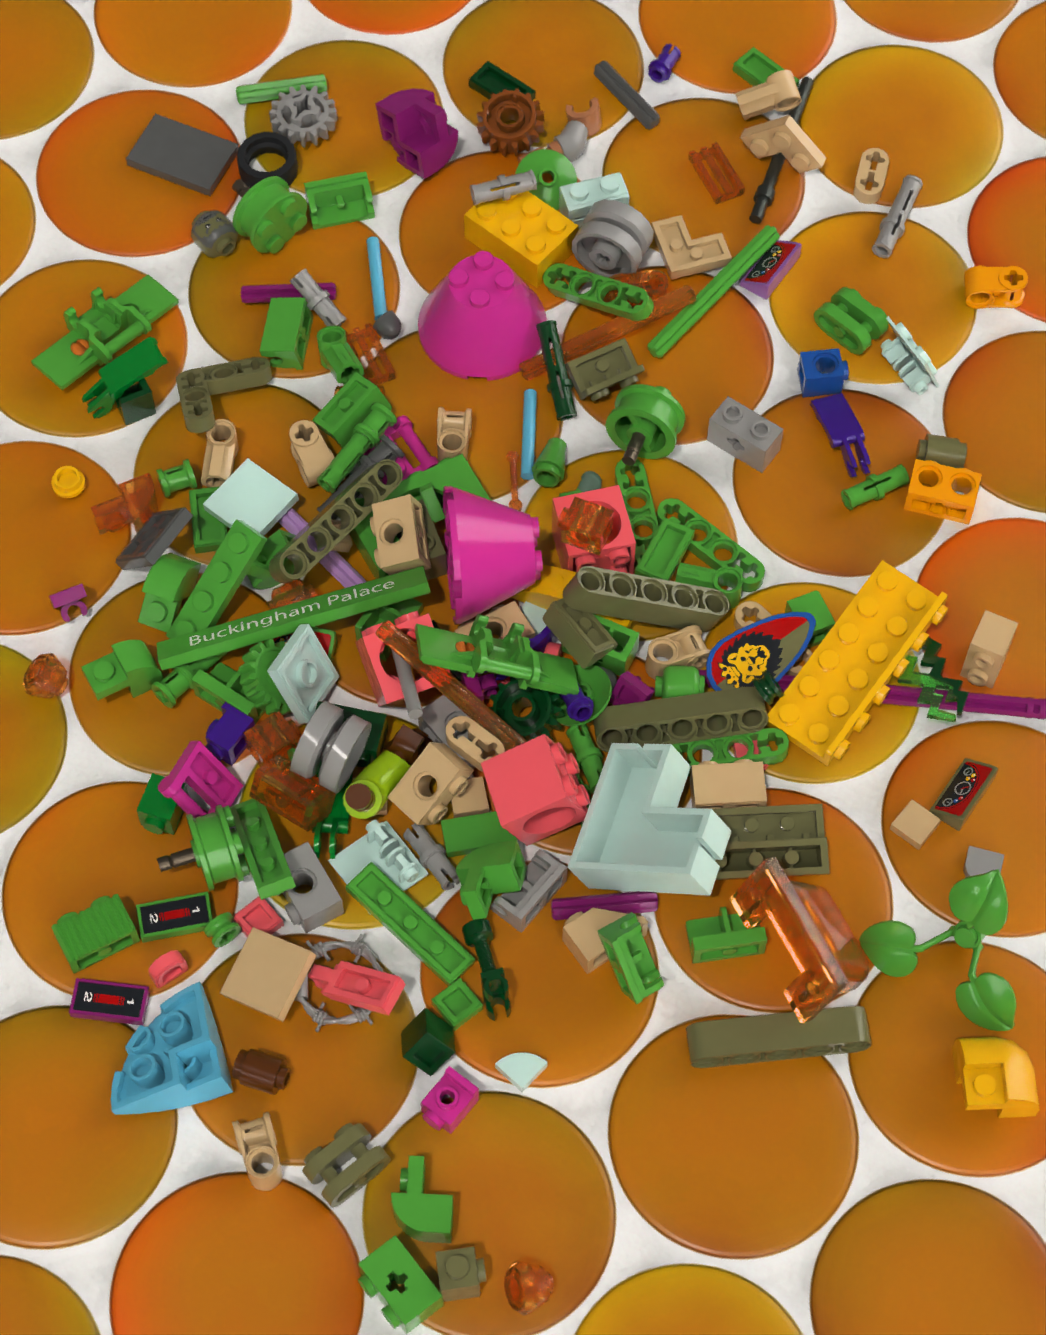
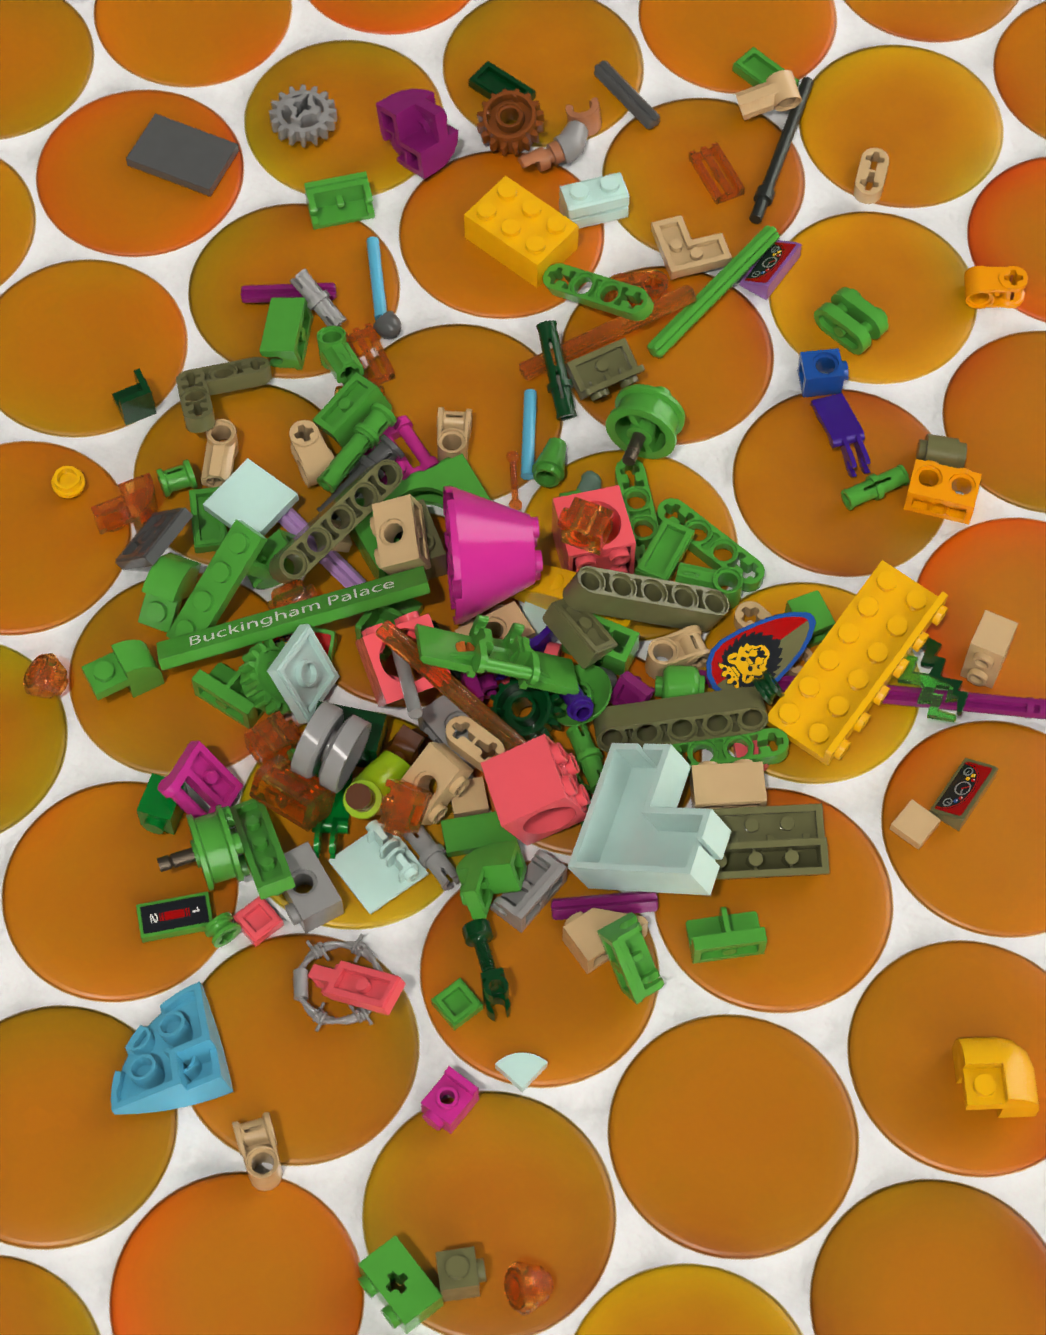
(68, 598): magenta tile -> none
(89, 334): bright green piece -> none
(95, 932): bright green brick -> none
(109, 1001): tile -> none
(122, 373): green arm -> none
(167, 968): coral tile -> none
(180, 680): bright green pin -> none
(214, 233): olive head -> none
(226, 735): dark purple brick -> none
(261, 1071): reddish brown brick -> none
(266, 143): black tyre -> none
(268, 213): bright green wheel -> none
(268, 974): tan tile -> none
(269, 90): bright green axle -> none
(348, 1143): olive brick -> none
(404, 807): none -> clear orange brick
(410, 924): bright green tile -> none
(420, 1214): bright green brick -> none
(427, 1042): dark green panel -> none
(431, 502): bright green tile -> none
(481, 320): dark pink cone -> none
(524, 182): light grey pin -> none
(549, 162): bright green dish -> none
(612, 238): light grey wheel -> none
(661, 68): dark purple pin -> none
(744, 434): light grey brick -> none
(777, 1037): olive beam -> none
(784, 137): tan plate -> none
(810, 930): clear orange windscreen -> none
(893, 225): light grey pin -> none
(909, 359): light aqua hinge -> none
(981, 861): light grey tile -> none
(982, 910): bright green plant -> none

